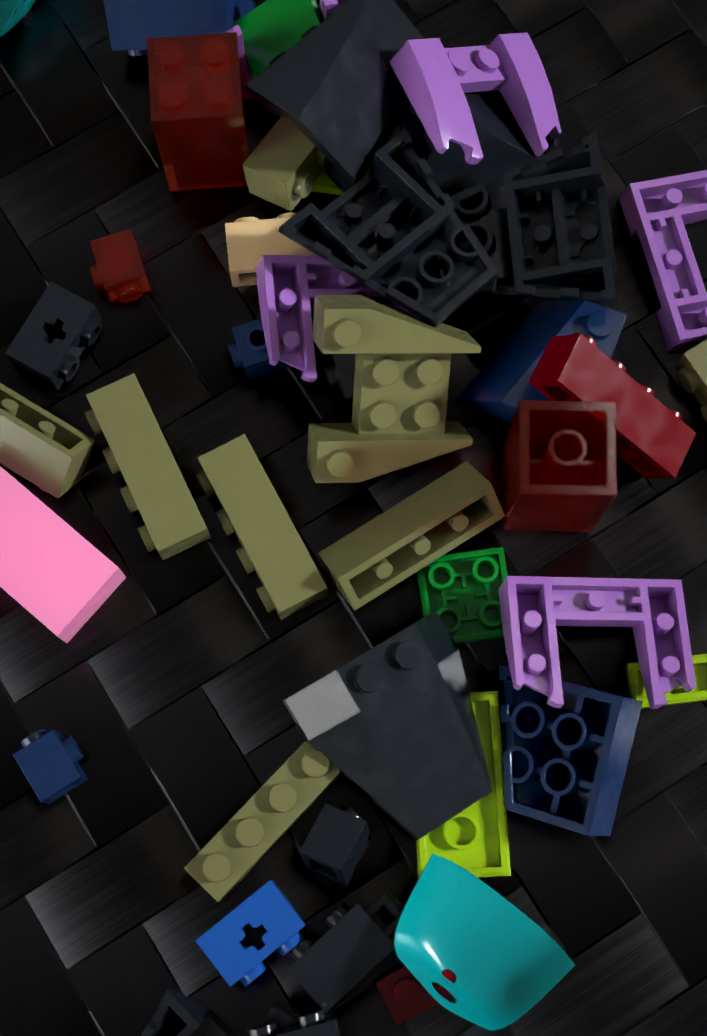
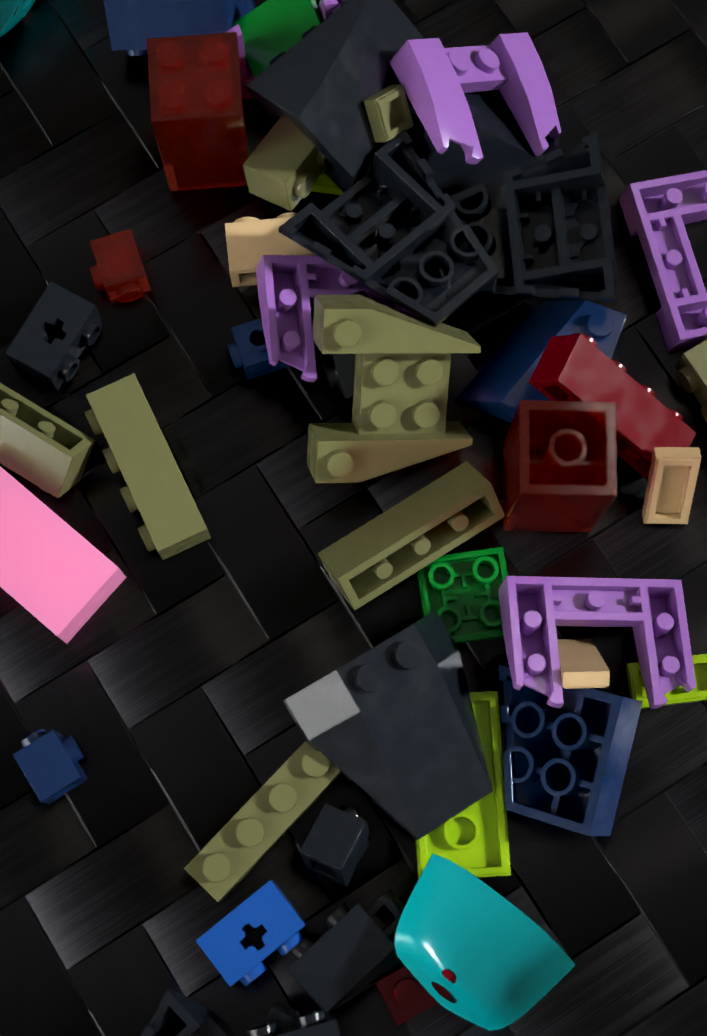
(262, 526): olive brick -> none
(388, 113): none -> olive tile
(582, 664): none -> tan tile
(671, 485): none -> tan tile

